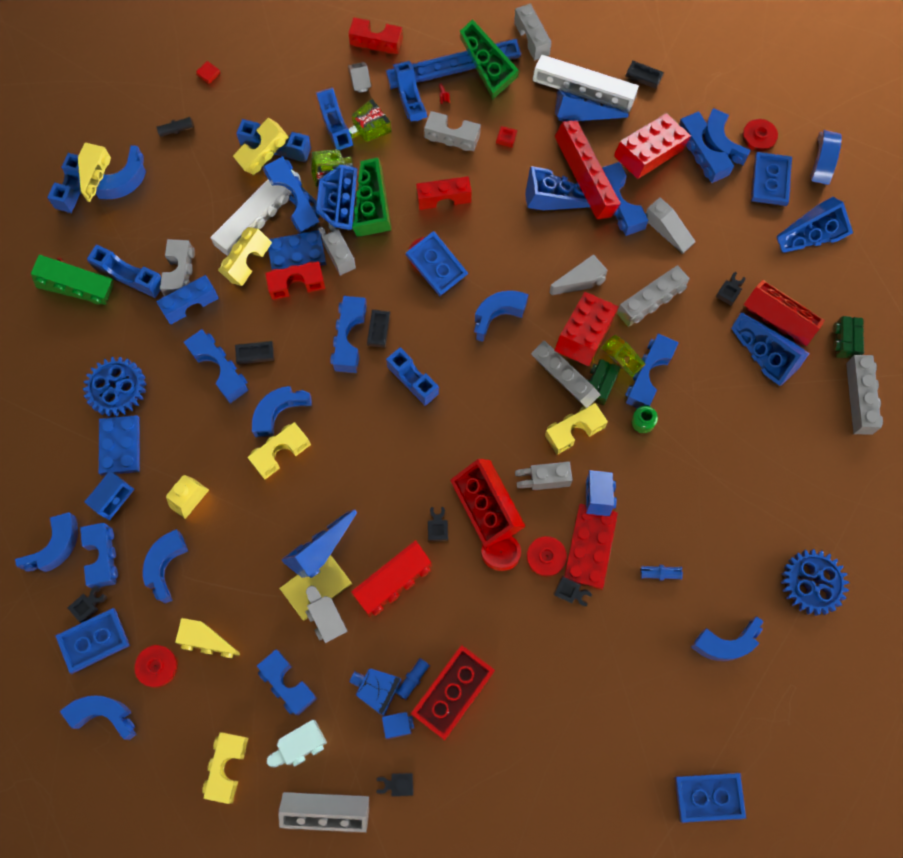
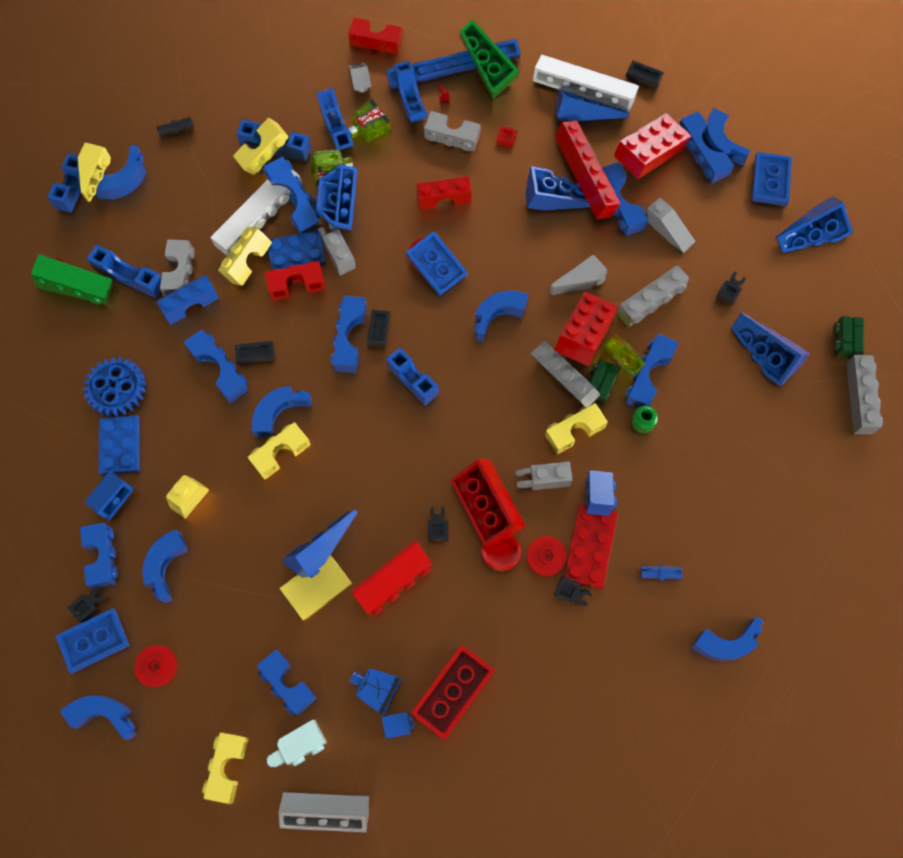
(58, 549): blue arch -> none
(198, 635): light yellow slope -> none
(208, 72): red tile -> none
(325, 615): light grey hinge -> none
(371, 203): green wedge -> none
(399, 784): black plate -> none
(412, 679): blue pin -> none
(529, 24): light grey arch -> none
(710, 797): blue plate -> none
(760, 134): red piece -> none
(784, 313): red slope -> none
(812, 600): blue gear -> none
(827, 156): blue arch -> none

